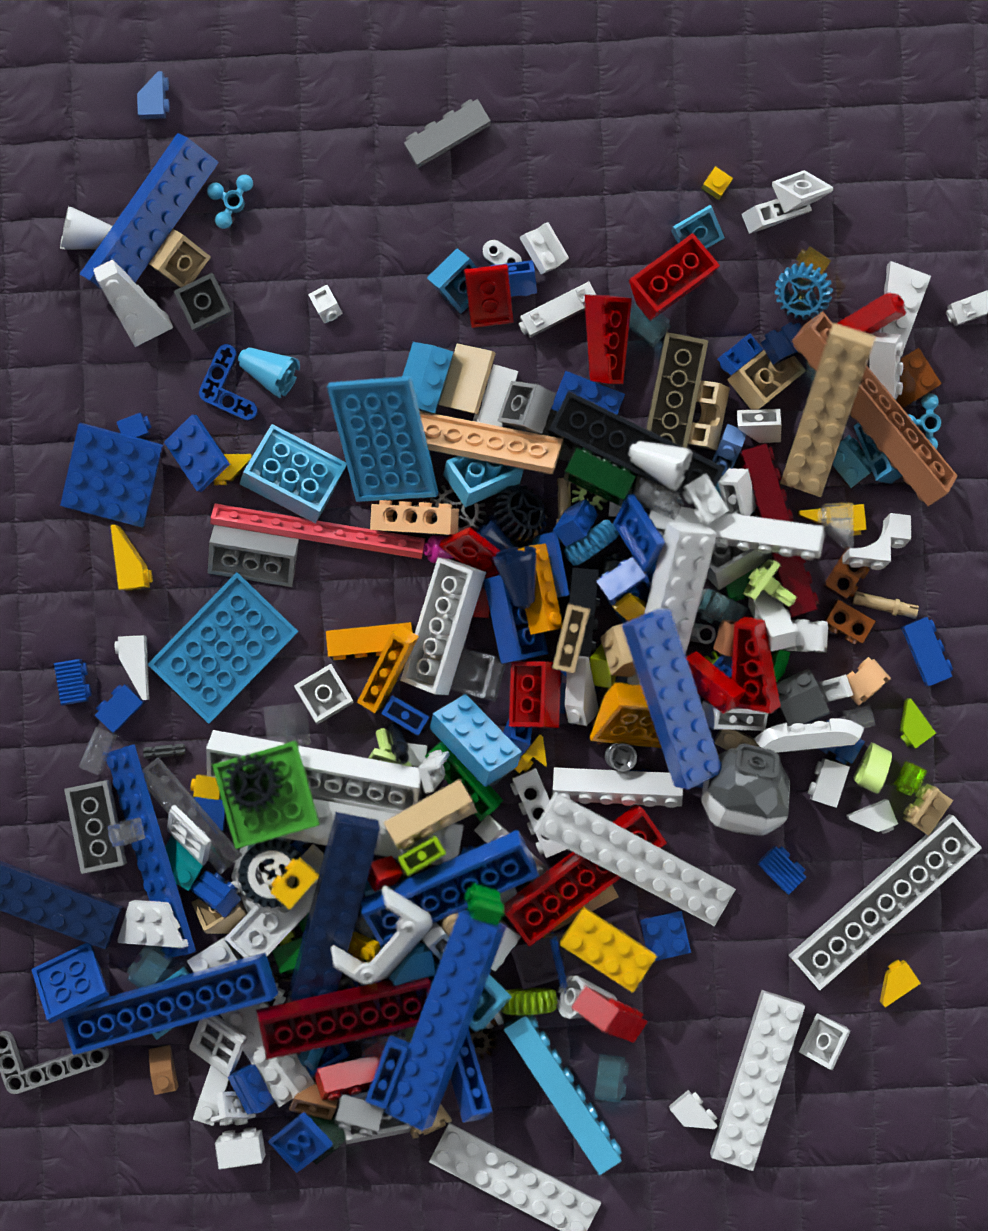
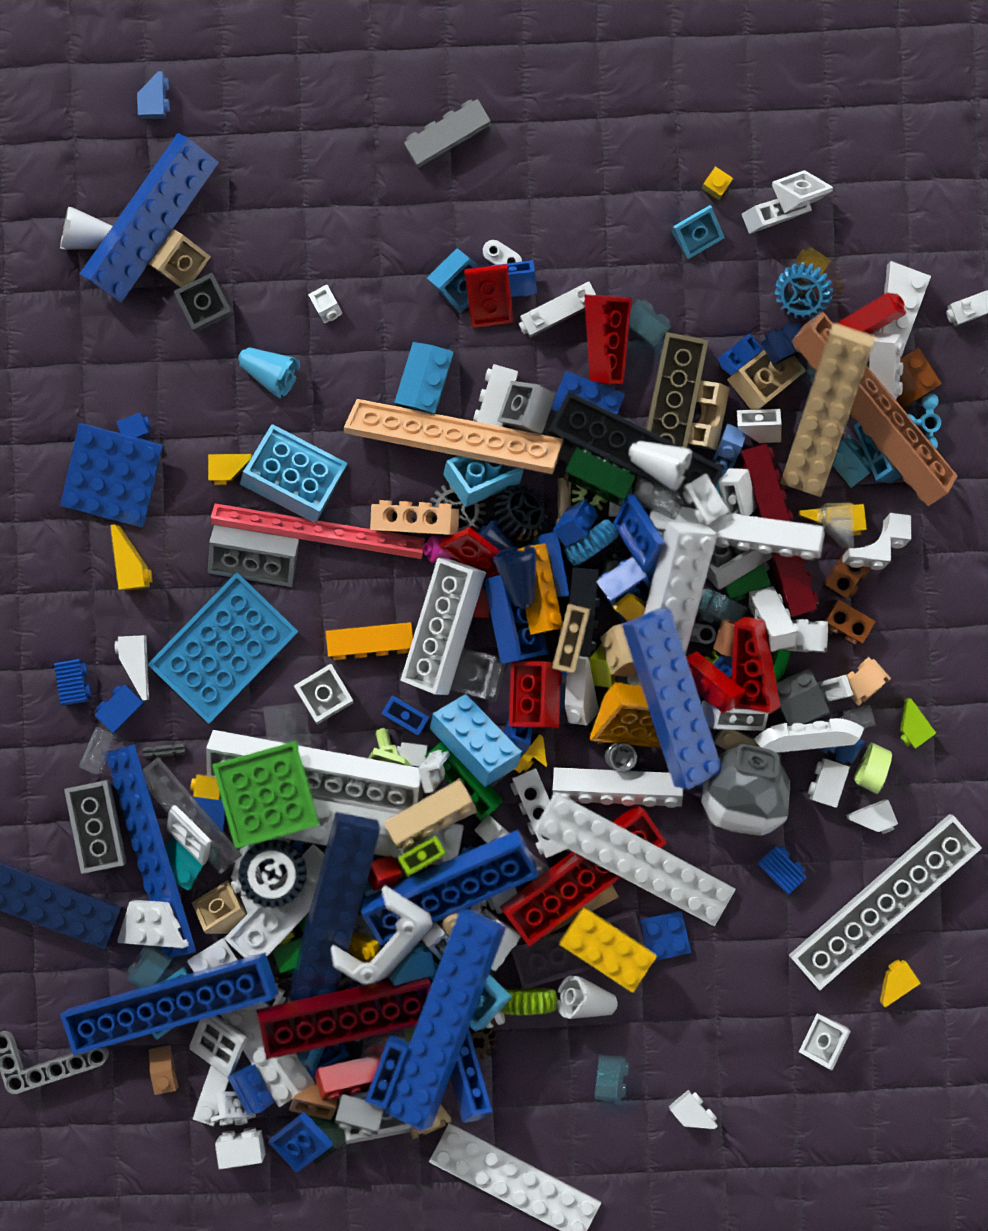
(69, 982): blue plate -> none
(126, 832): clear brick -> none
(133, 307): white wedge -> none
(196, 453): blue plate -> none
(216, 191): medium azure piece -> none
(216, 893): blue brick -> none
(219, 392): blue beam -> none
(239, 796): black gear -> none
(290, 895): yellow brick -> none
(383, 439): dark azure plate -> none
(388, 669): light orange brick -> none
(399, 745): black pin -> none
(467, 378): tan tile -> none
(484, 904): green brick -> none
(544, 248): white bracket -> none
(559, 962): blue piece -> none
(564, 1095): medium azure brick -> none
(610, 1014): red wedge -> none
(672, 276): red slope -> none
(757, 1080): white brick -> none
(762, 580): yellowish green piece -> none
(888, 605): tan pin -> none
(910, 778): clear neon green brick -> none
(927, 651): blue brick -> none
(927, 808): tan bracket -> none

